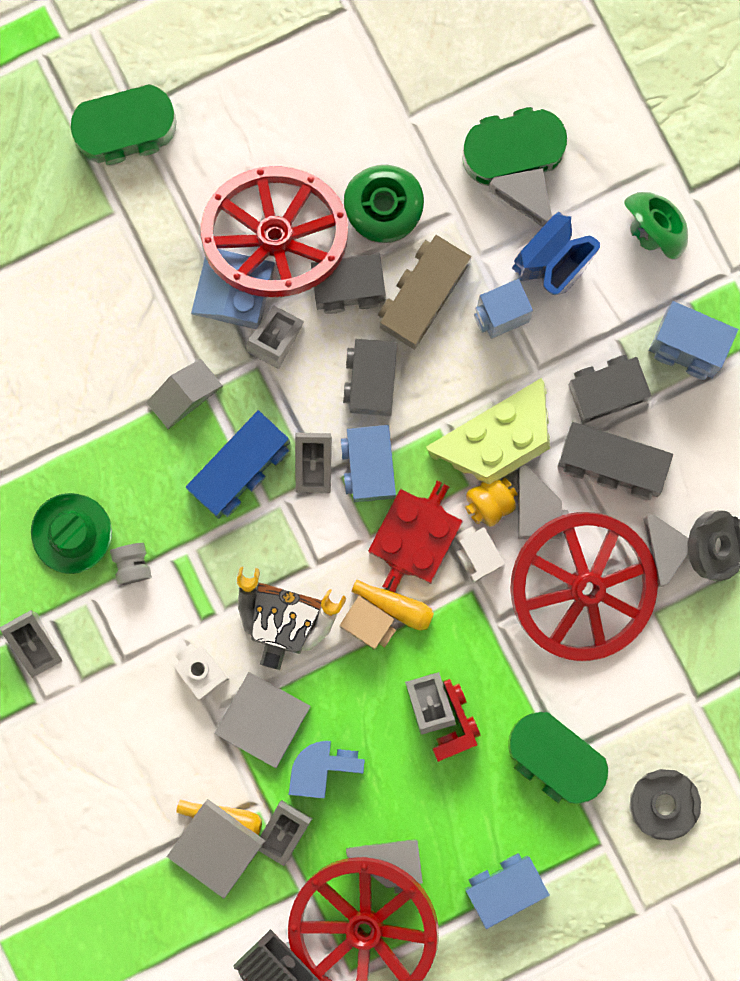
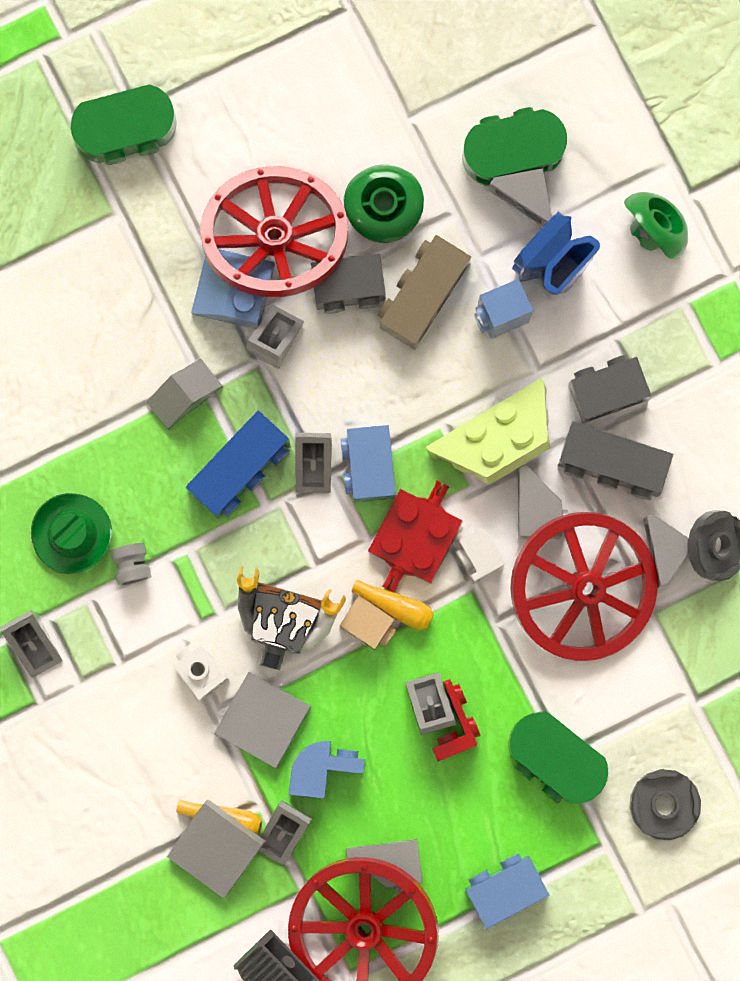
(372, 377): dark grey brick -> none
(491, 502): yellow piece -> none
(692, 341): medium blue brick -> none

